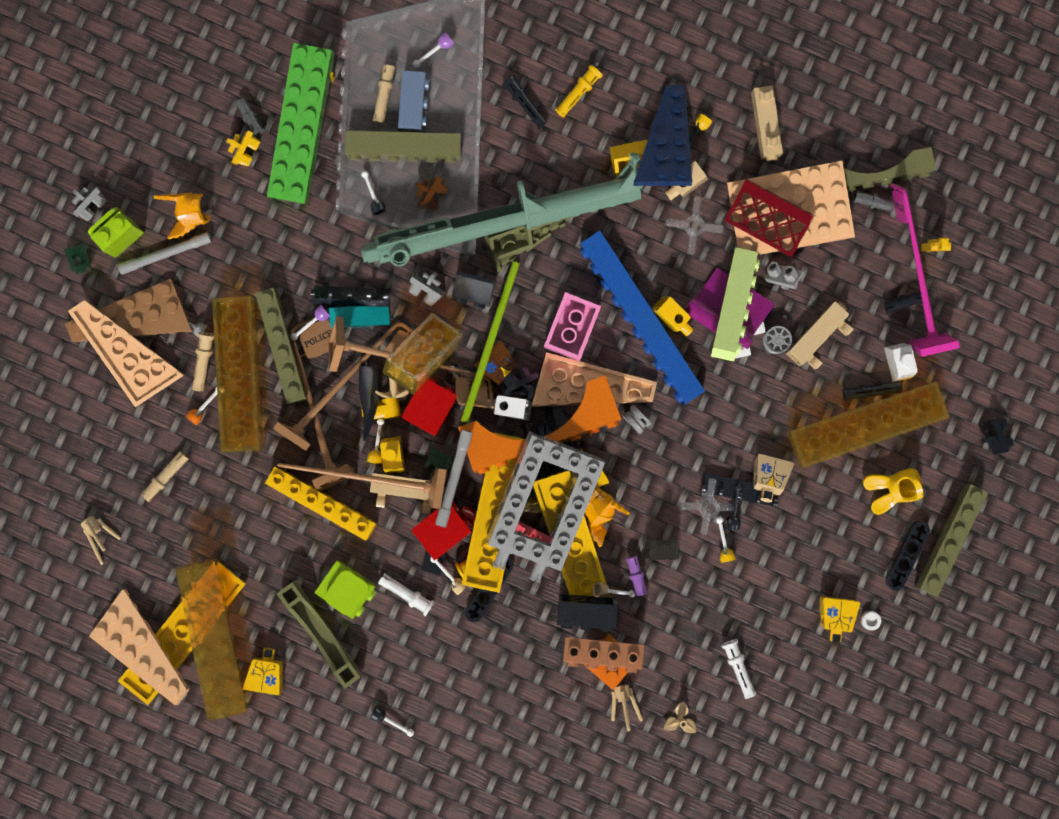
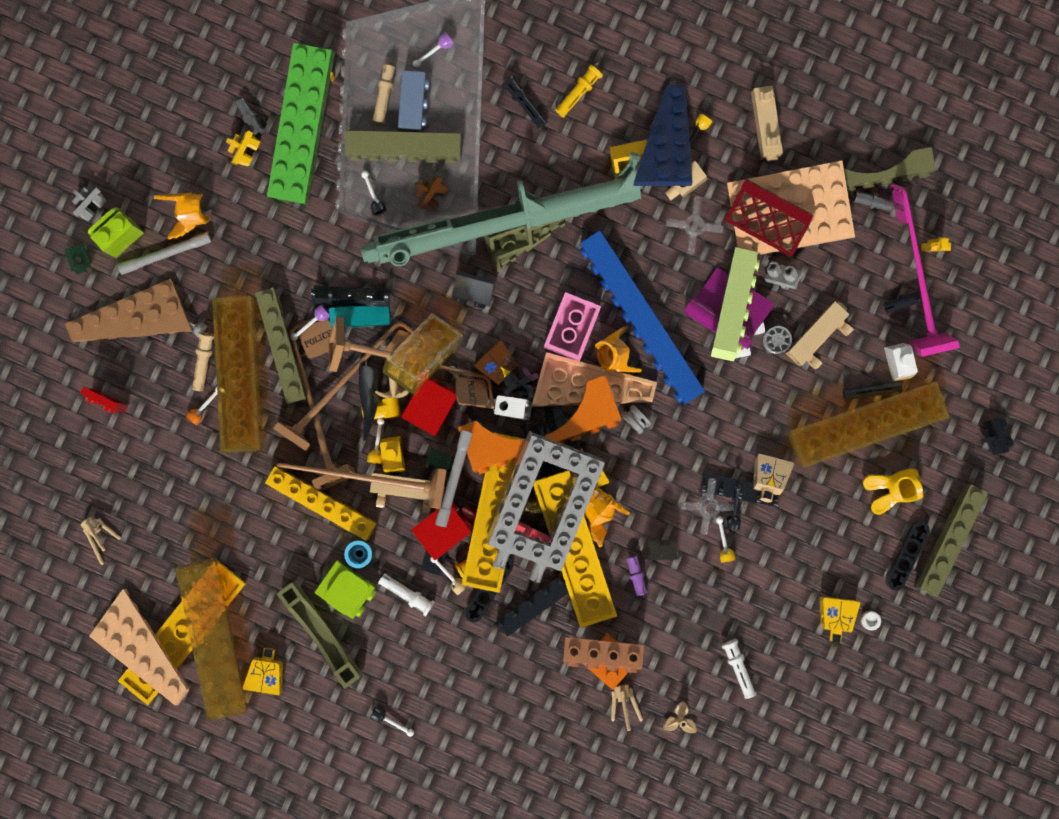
(108, 403): none -> red plate
(131, 362): light nougat wing -> none
(166, 474): tan pin -> none
(351, 554): none -> medium azure plant
(429, 285): light grey hips -> none
(490, 342): lime piece -> none
(532, 606): none -> black hinge
(587, 612): black brick -> none
(601, 590): tan hinge -> none
(614, 353): none -> light orange helmet
(667, 309): yellow torso -> none

